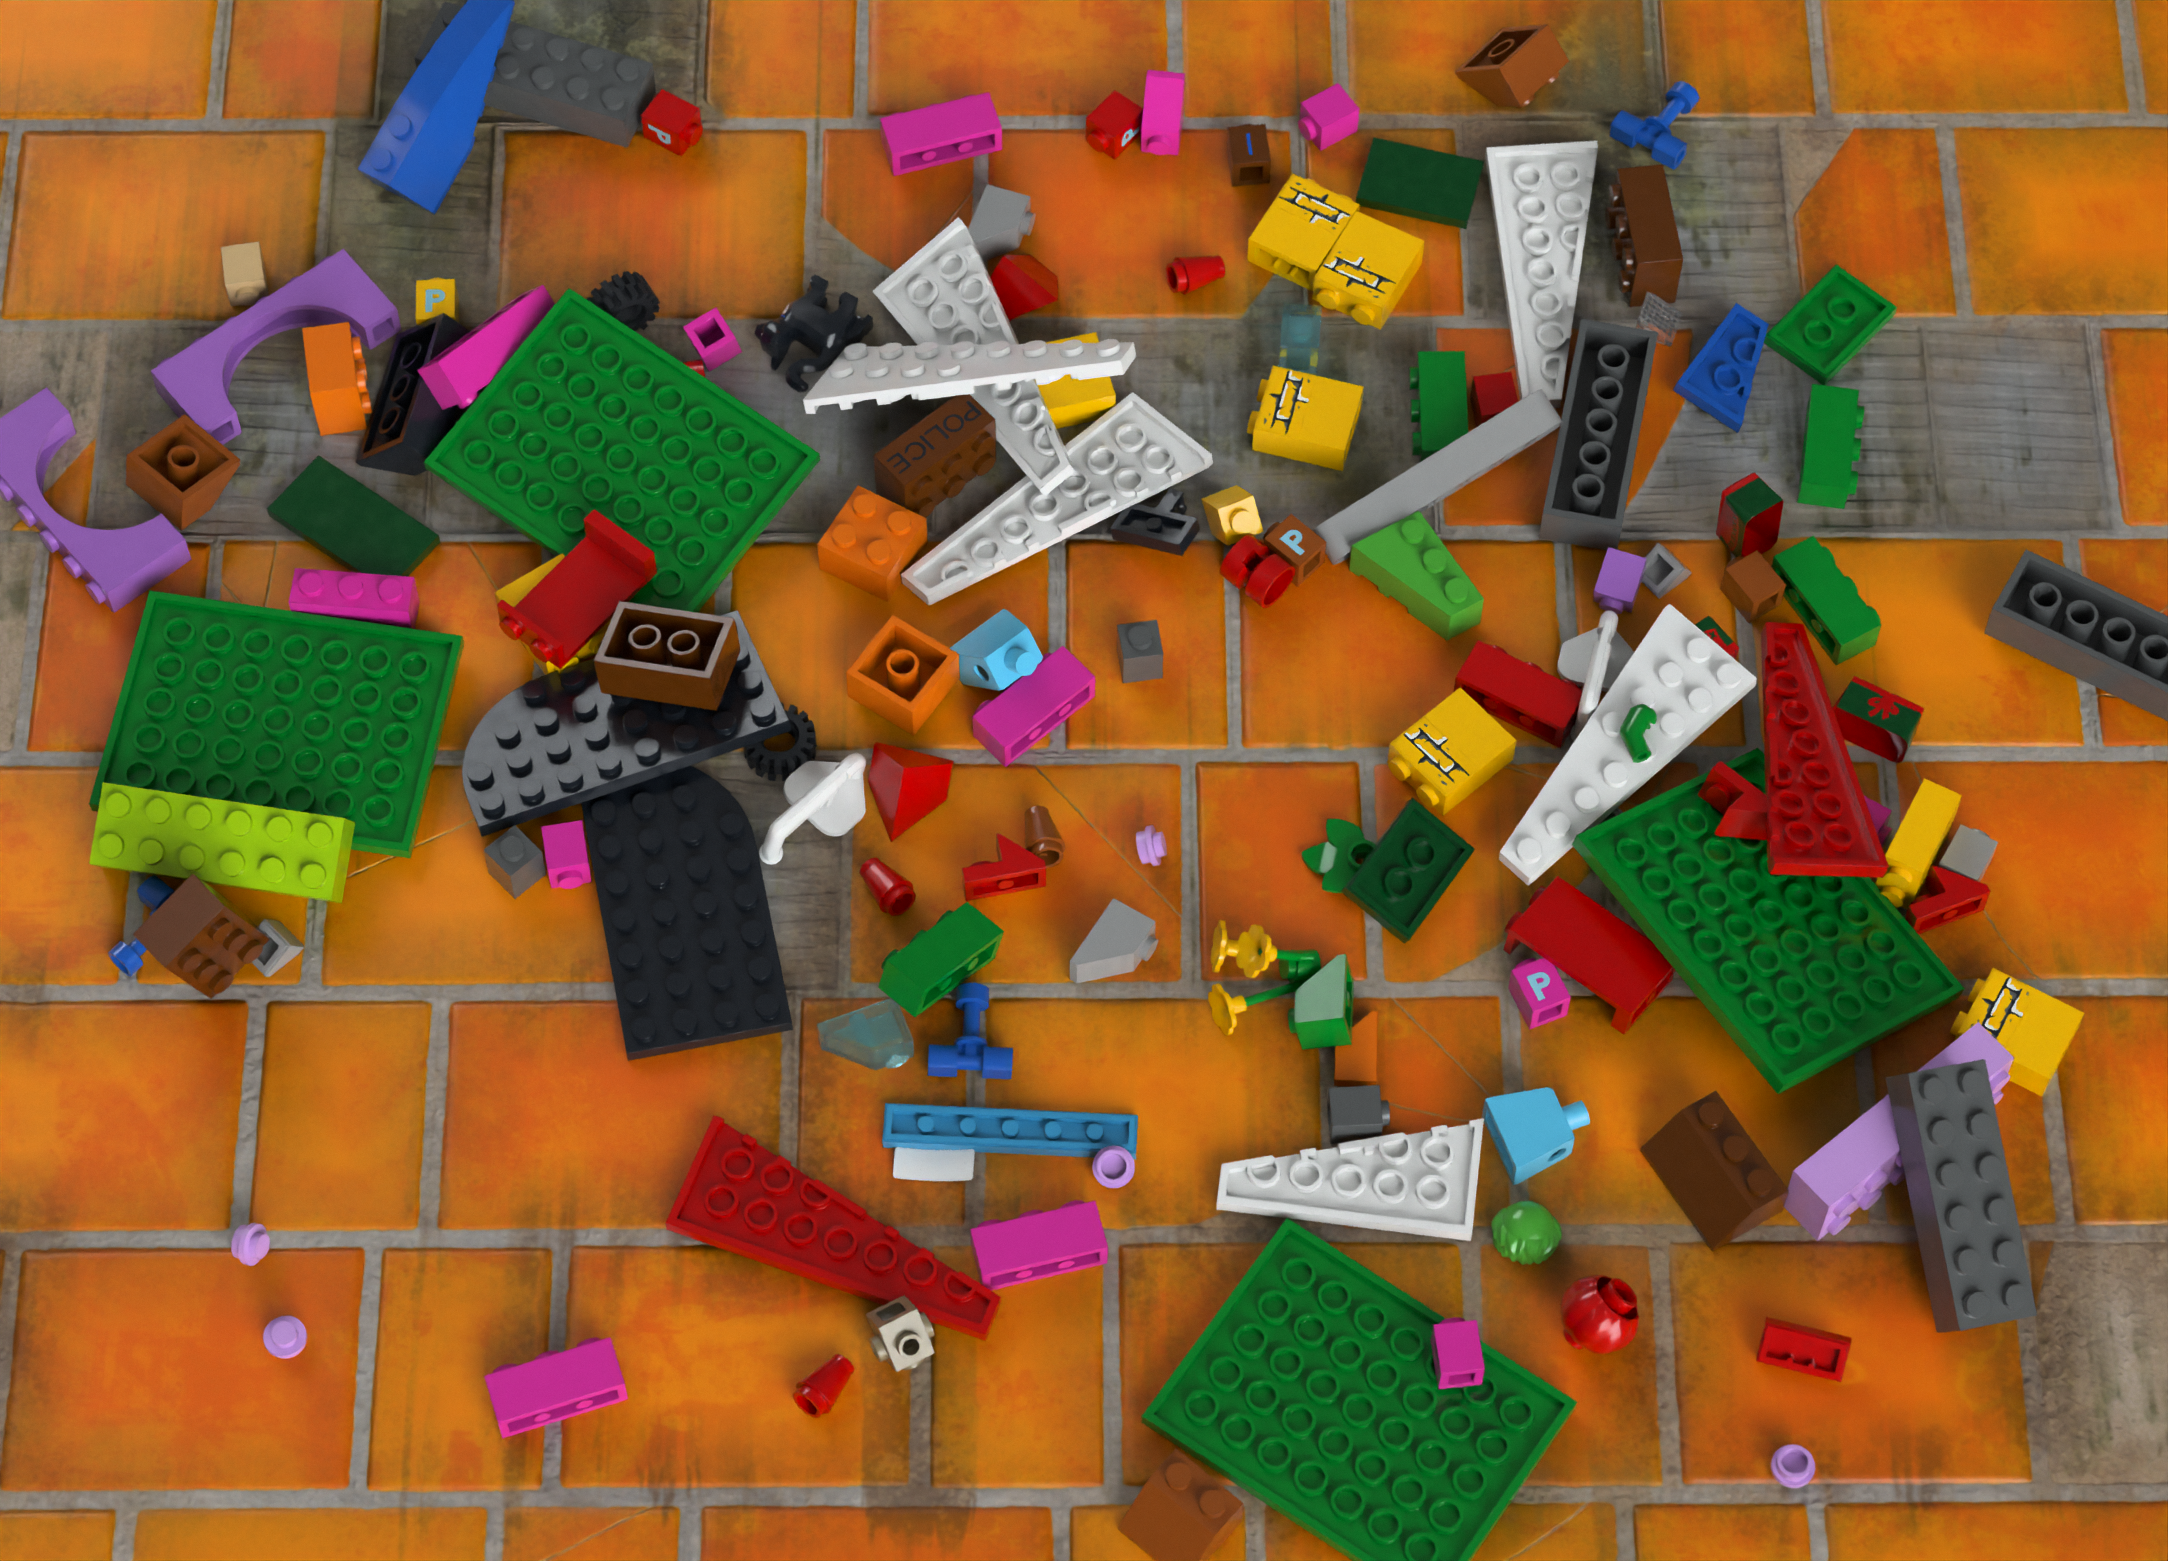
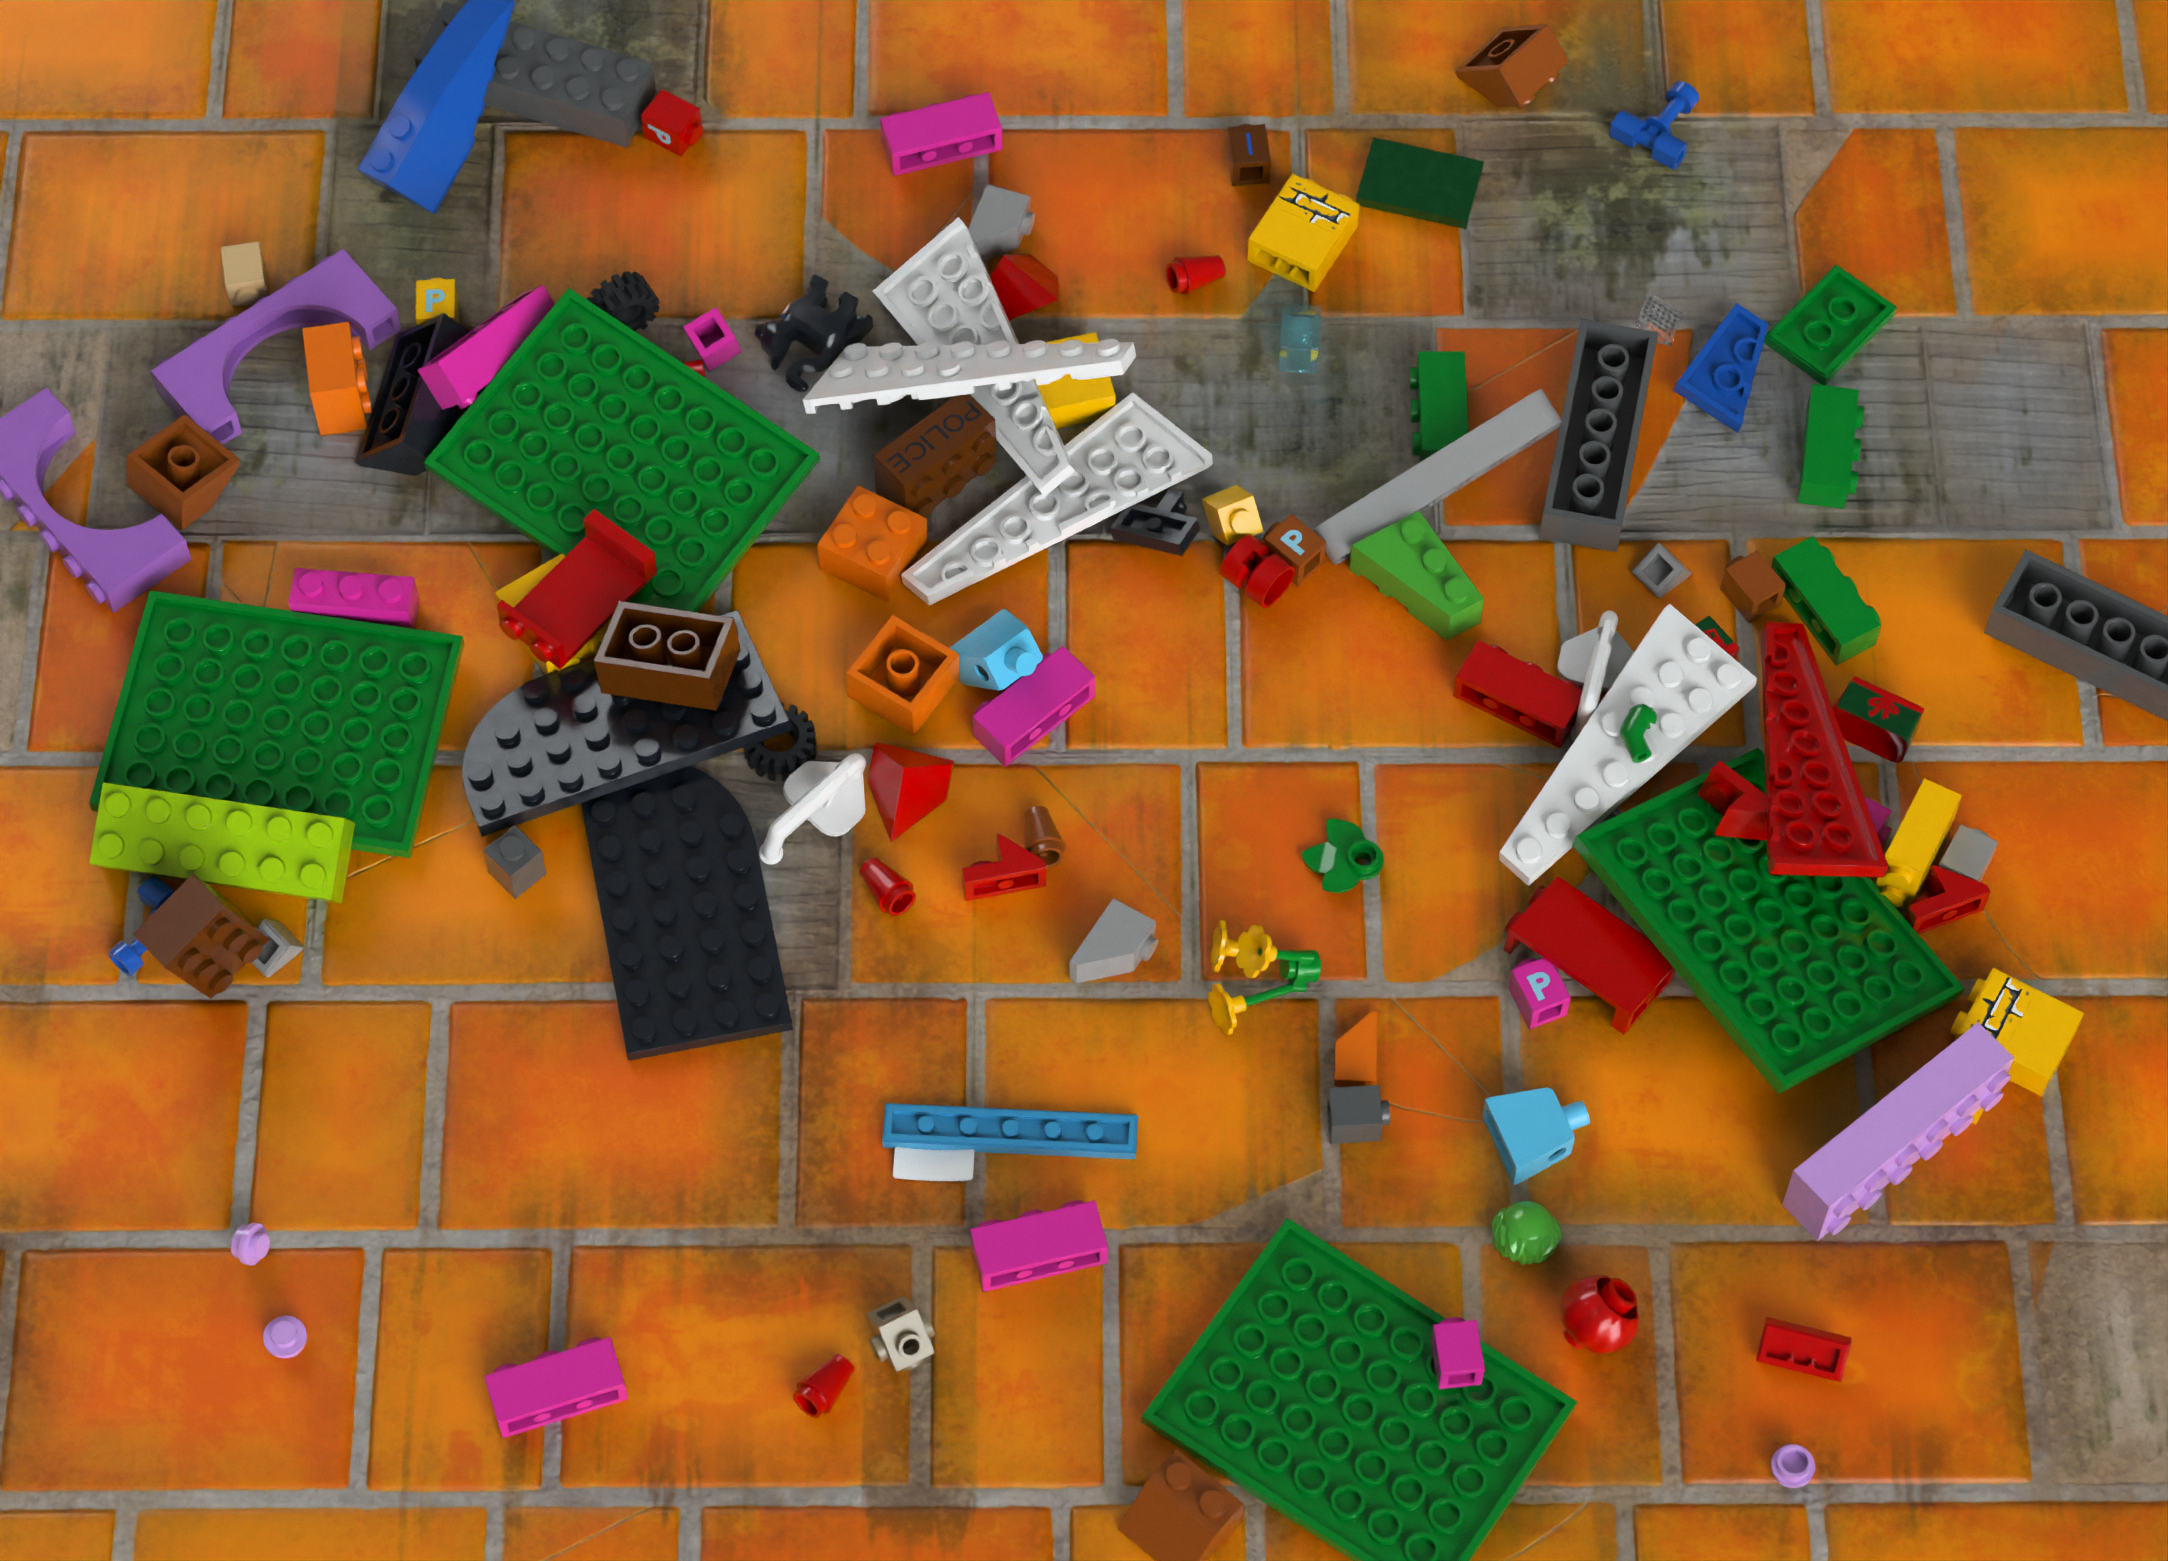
(352, 522): dark green tile -> none
(566, 854): dark pink brick -> none
(778, 1216): red wing -> none
(869, 1036): clear light blue slope -> none
(940, 958): green brick -> none
(970, 1050): blue bar -> none
(1113, 1166): lavender plate -> none
(1114, 125): red brick -> none
(1140, 651): dark grey brick -> none
(1151, 845): lavender plate -> none
(1163, 112): dark pink slope -> none
(1305, 417): yellow brick -> none
(1324, 1007): slope -> none
(1328, 117): dark pink brick -> none
(1368, 270): yellow brick -> none
(1380, 1183): white wing -> none
(1408, 870): dark green tile -> none
(1450, 752): yellow brick -> none
(1492, 395): red brick -> none
(1540, 230): white wing -> none
(1619, 581): medium lavender brick -> none
(1644, 234): reddish brown brick -> none
(1715, 1171): reddish brown slope -> none
(1749, 516): piece -> none
(1961, 1196): dark grey brick -> none

